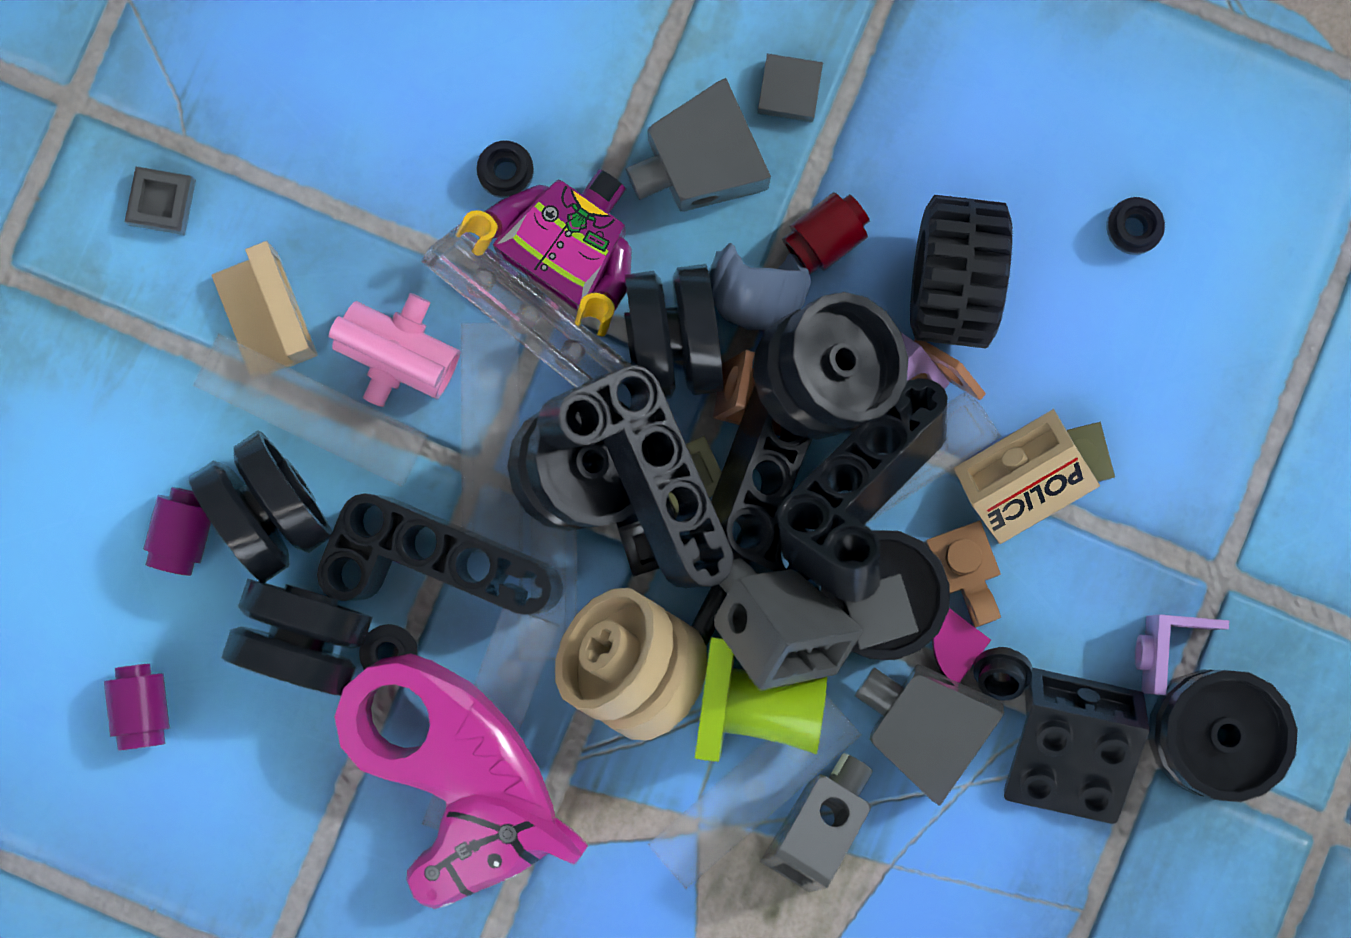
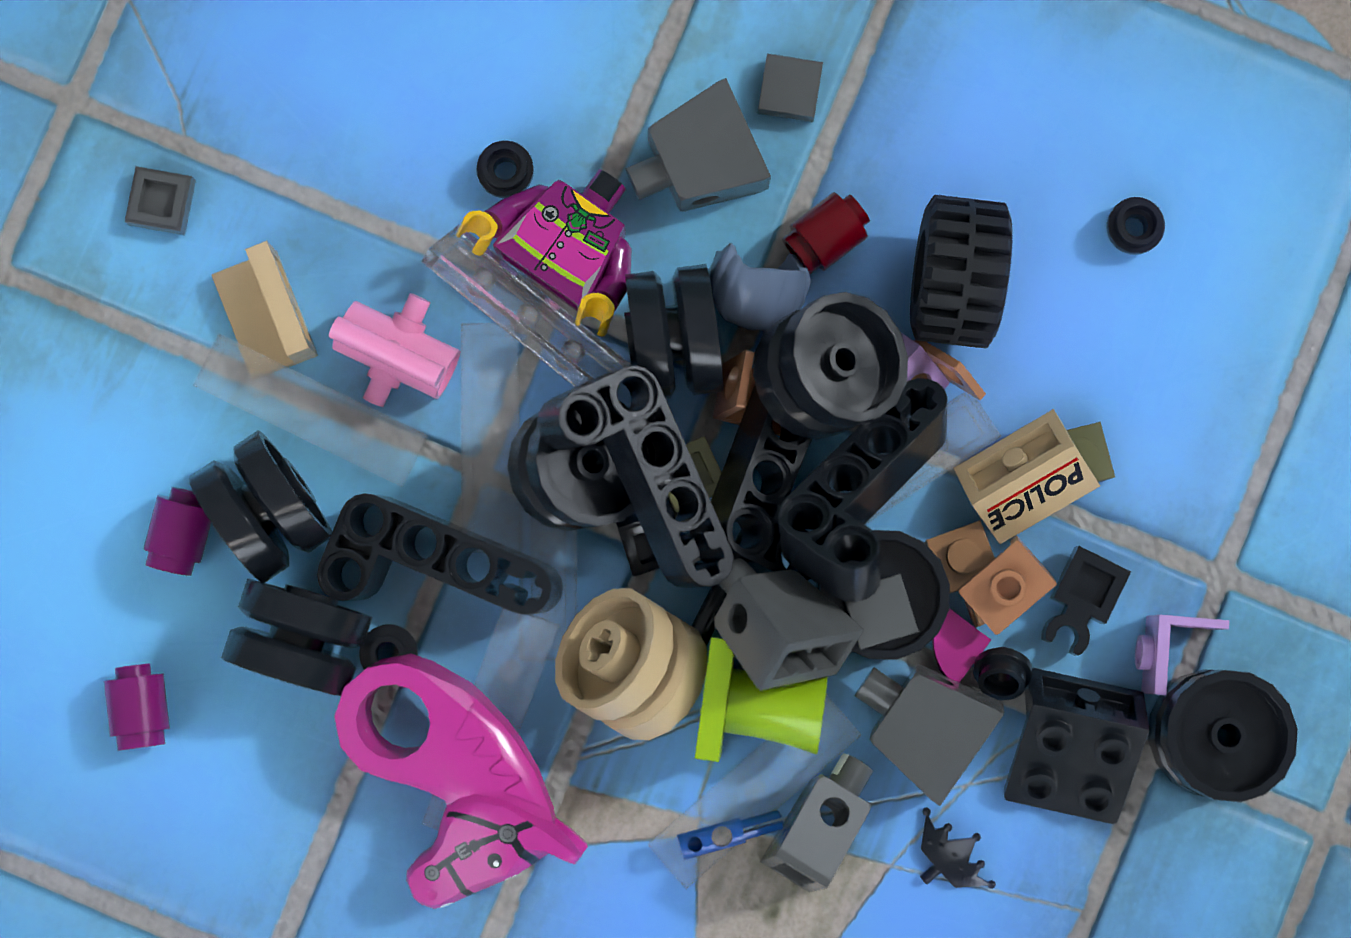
(700, 842): none -> blue pin
(951, 856): none -> black piece
(1007, 586): none -> nougat bracket
(1087, 591): none -> black plate

